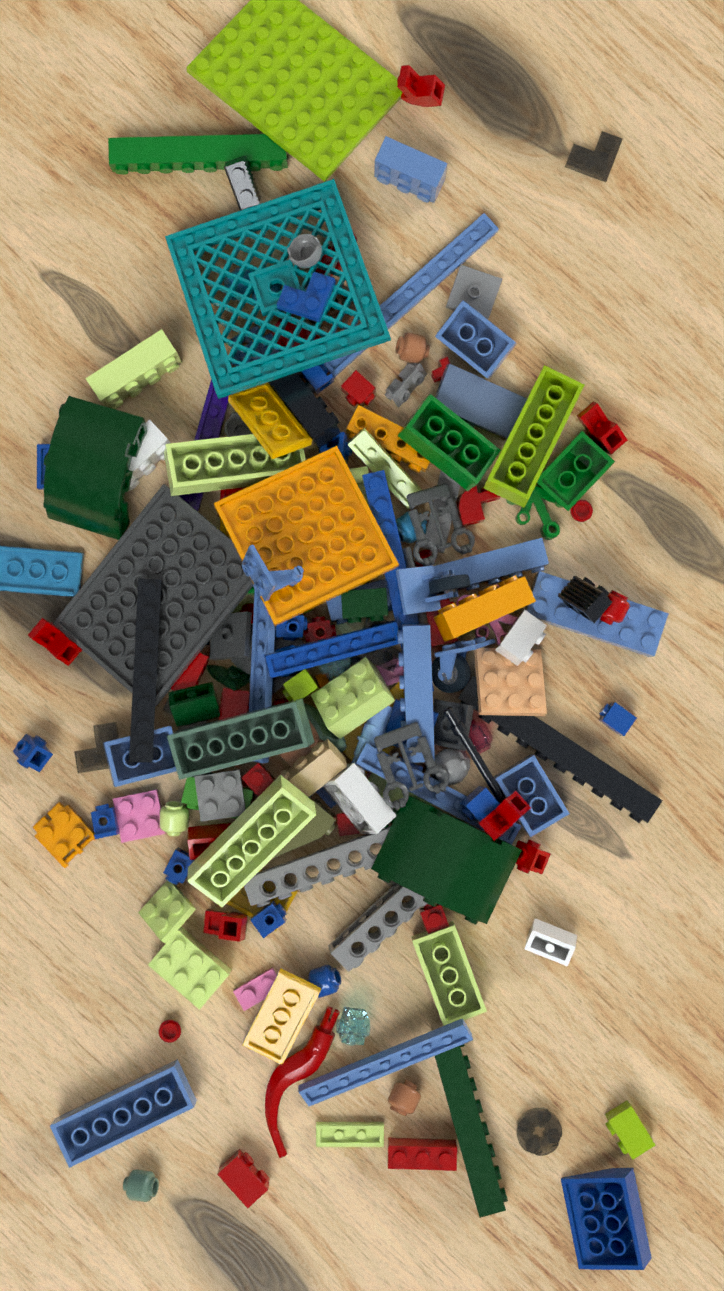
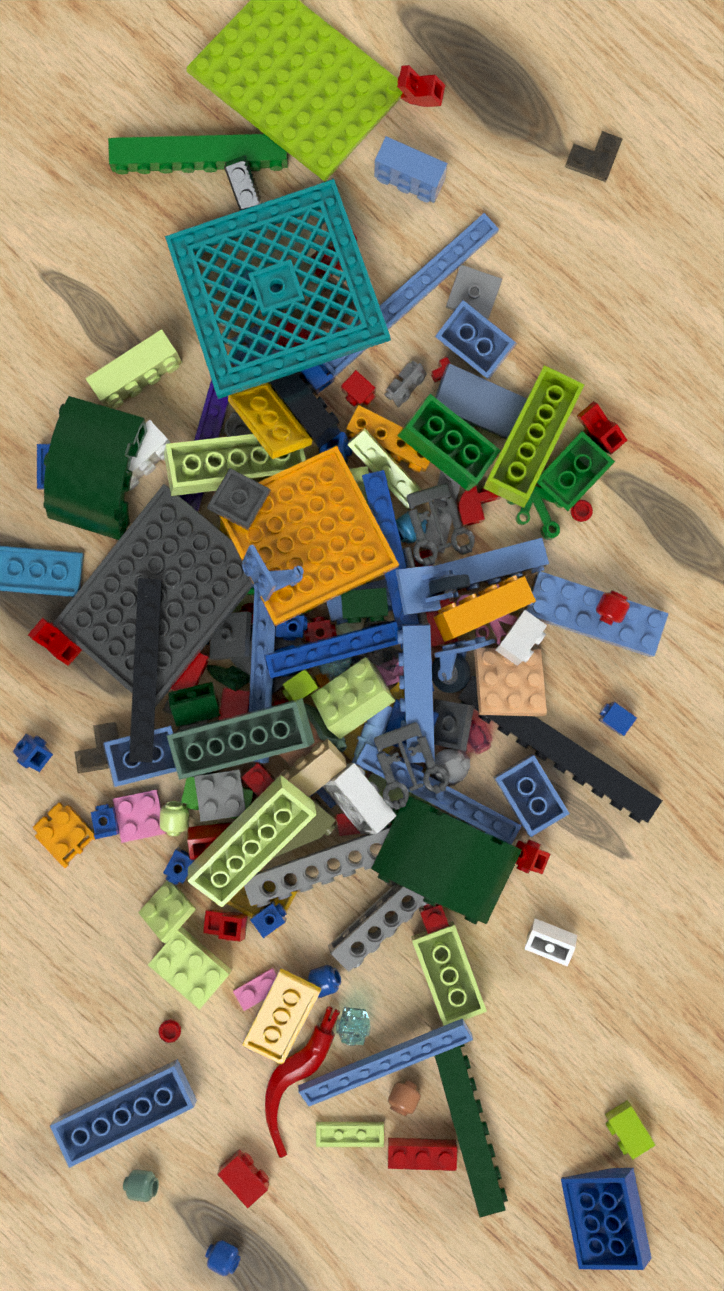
(222, 1258): none -> blue head
(238, 499): none -> dark grey plate
(305, 250): light grey hair -> none
(309, 303): blue plate -> none
(412, 347): nougat head -> none
(459, 729): black bar -> none
(479, 804): blue brick -> none
(505, 815): red brick -> none
(551, 1135): clear smoke plate -> none
(585, 598): black brick -> none

